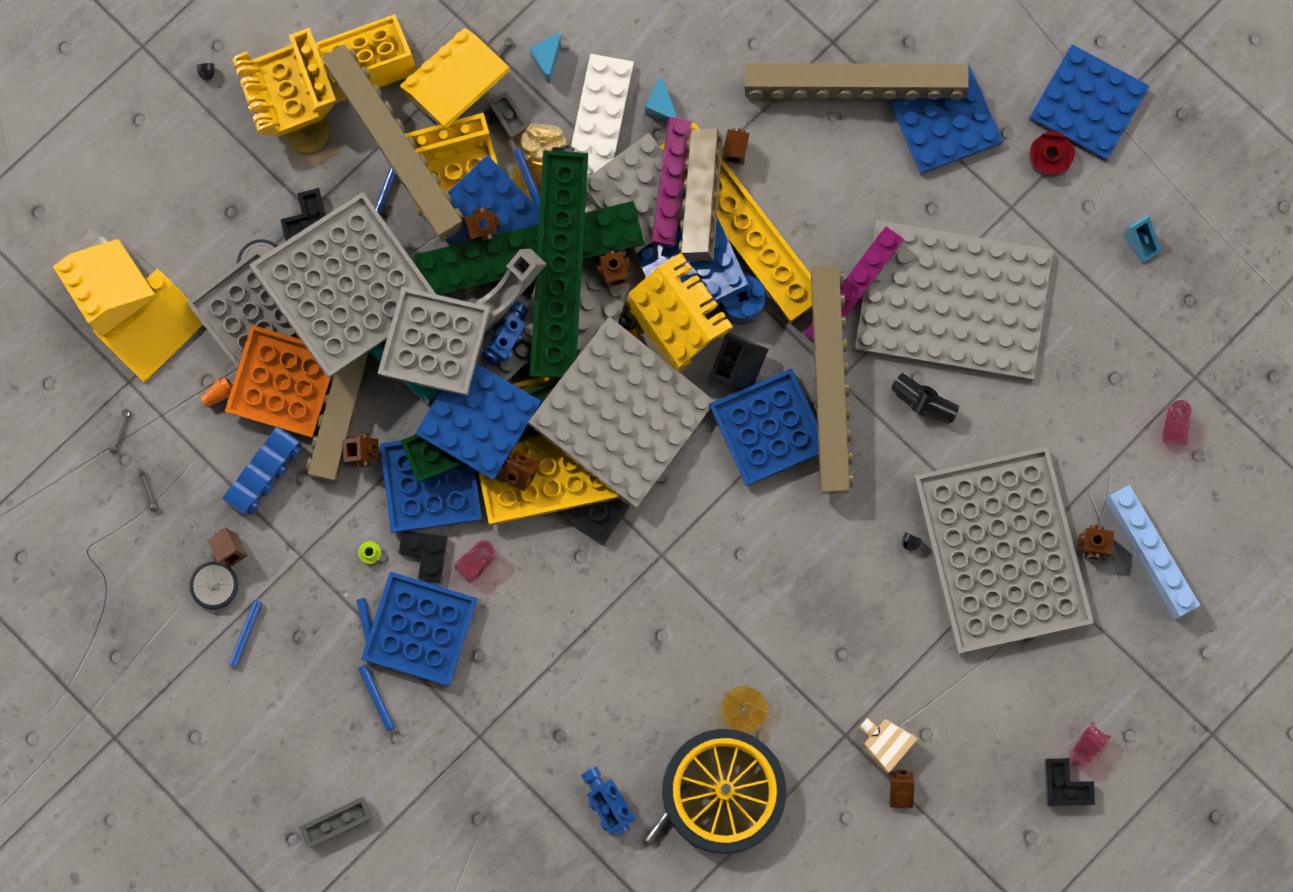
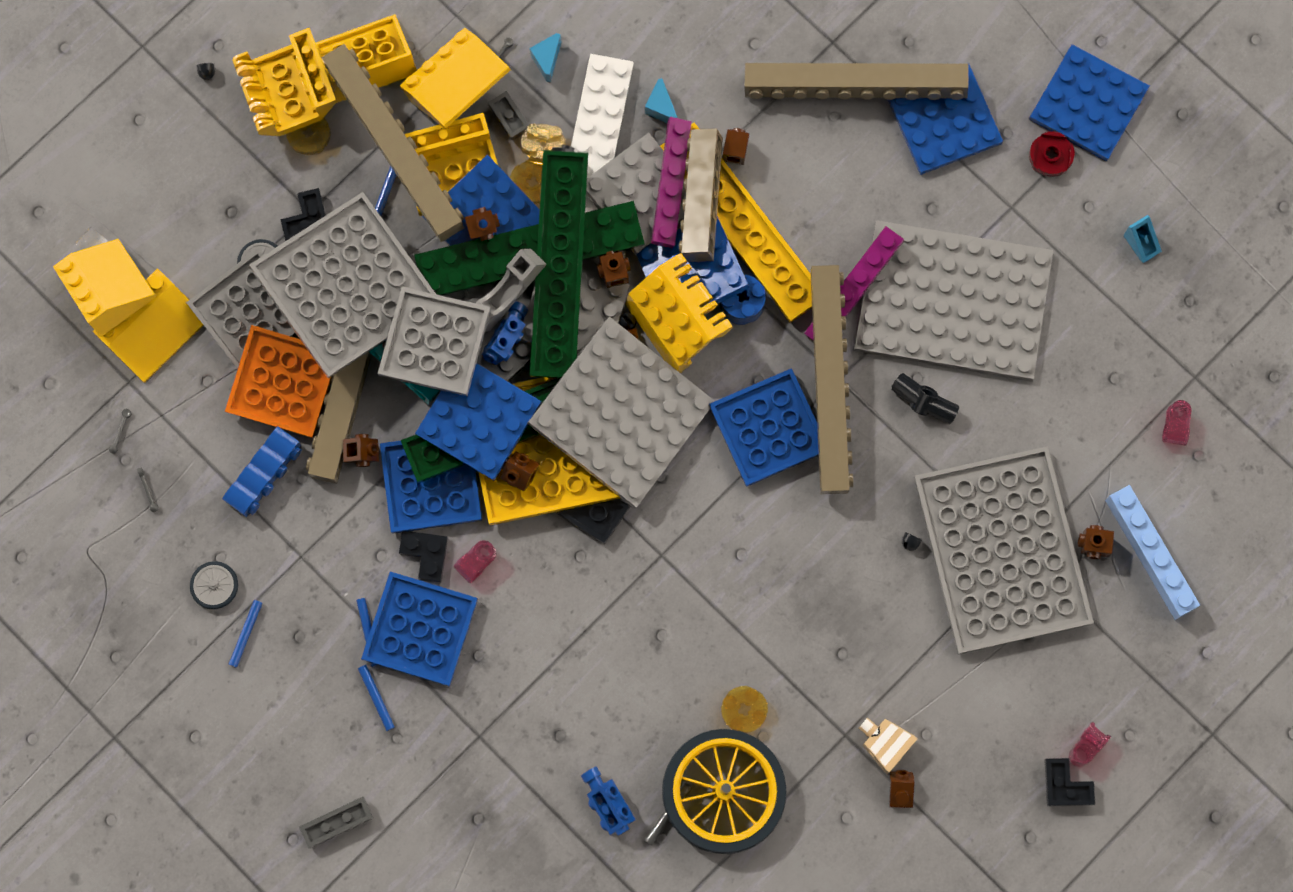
(217, 392): orange cone -> none
(227, 547): reddish brown brick -> none
(369, 559): lime plate -> none
(527, 176): blue bar -> none
(738, 361): black slope -> none

